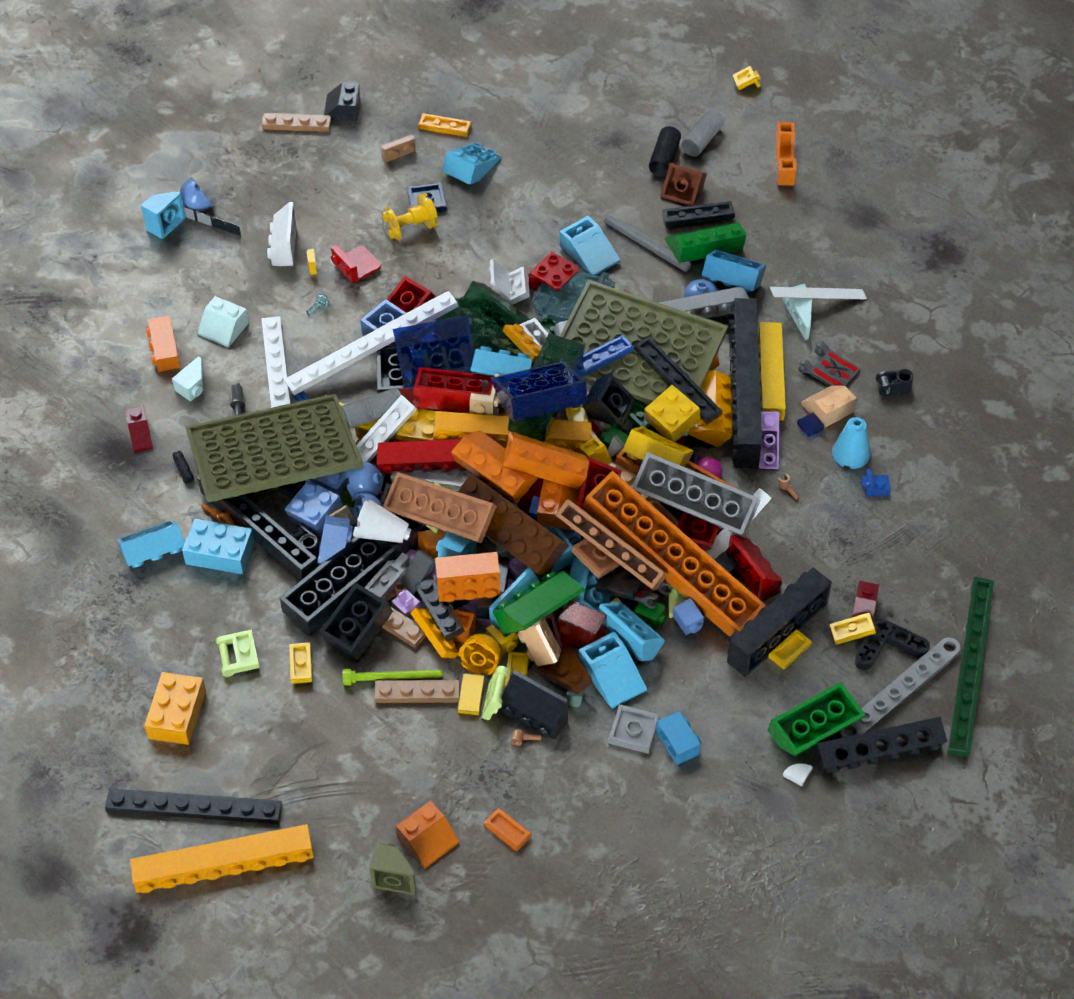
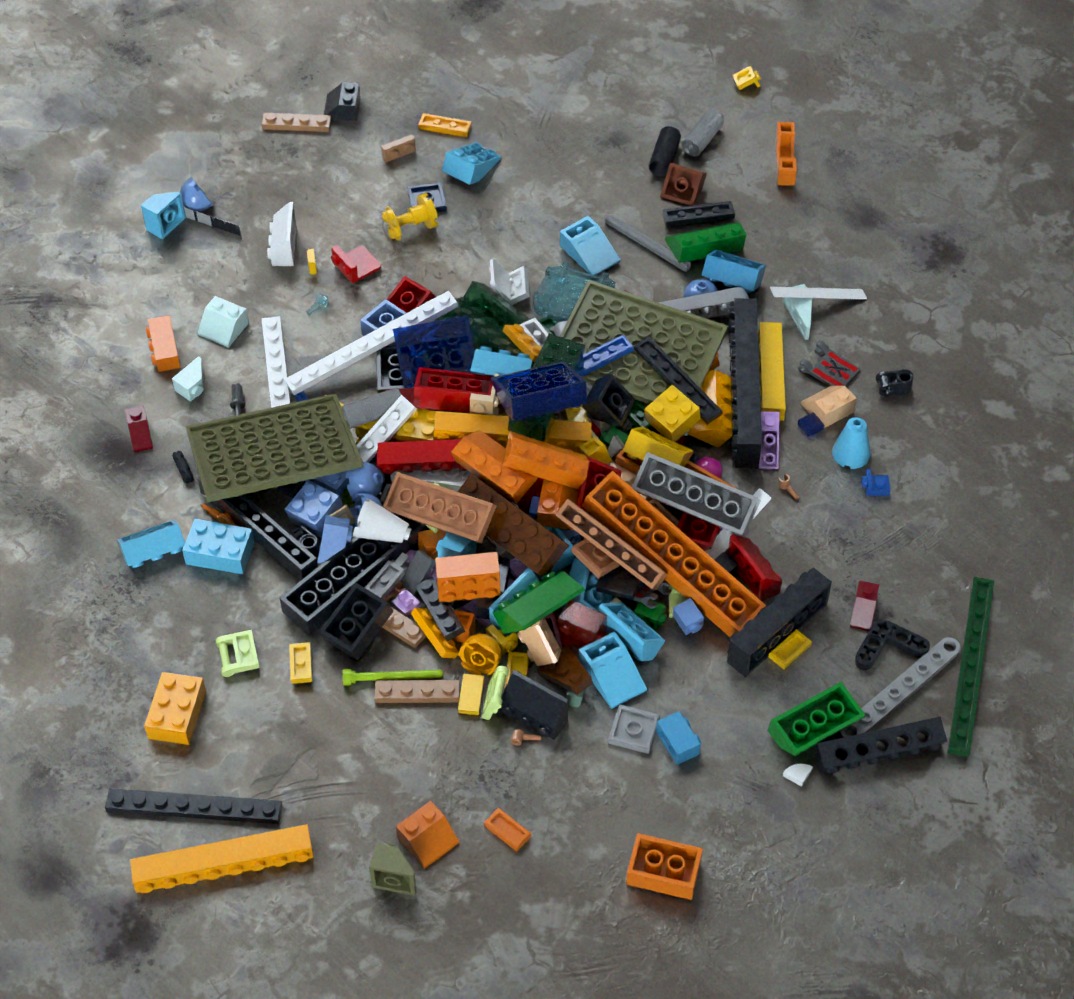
(553, 272): red bracket -> none
(664, 866): none -> orange brick
(852, 628): yellow plate -> none

